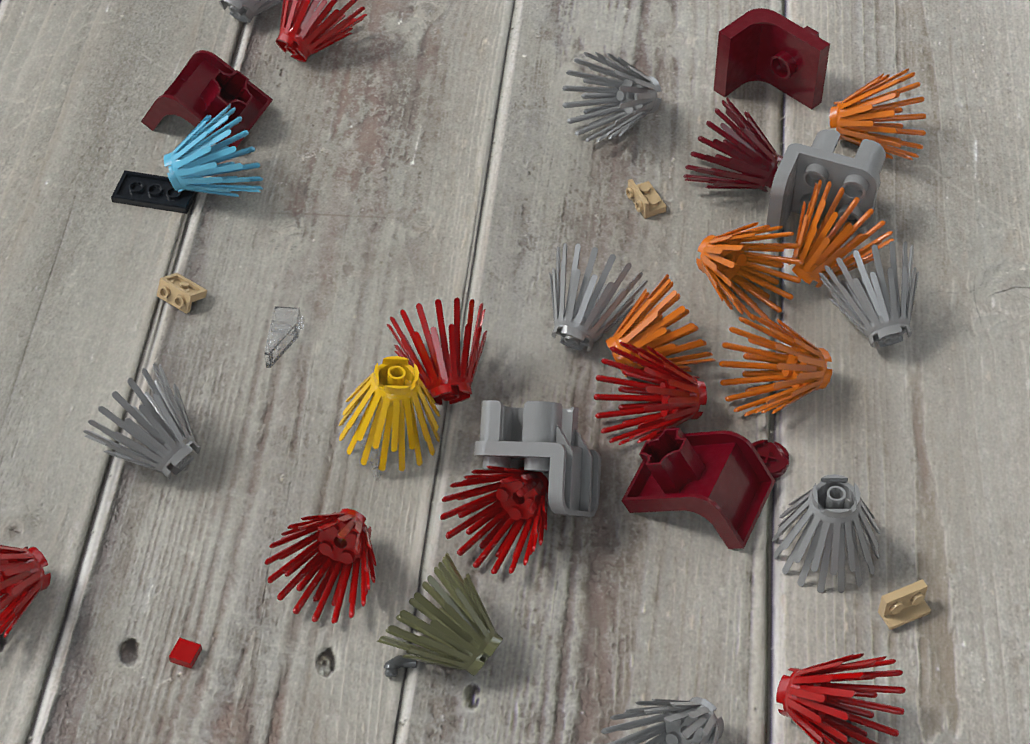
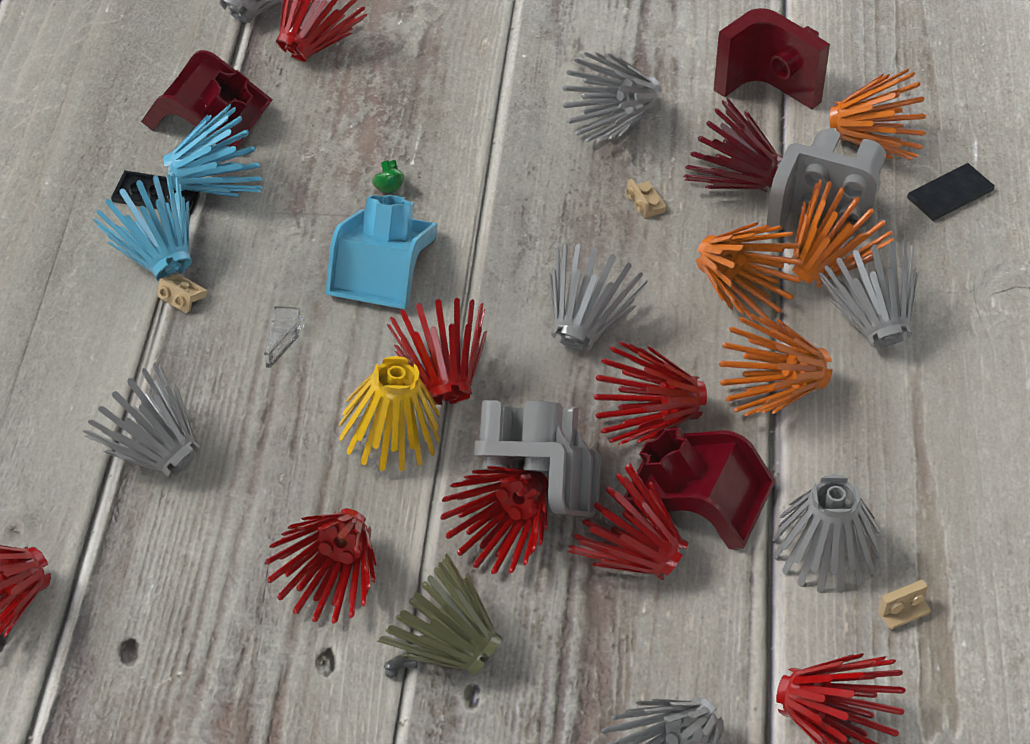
(151, 247): none -> medium azure plant
(185, 653): red tile -> none
(377, 252): none -> medium azure piece
(390, 179): none -> green piece
(646, 553): none -> red plant
(650, 329): orange plant -> none
(774, 456): dark red tile -> none
(950, 191): none -> black tile

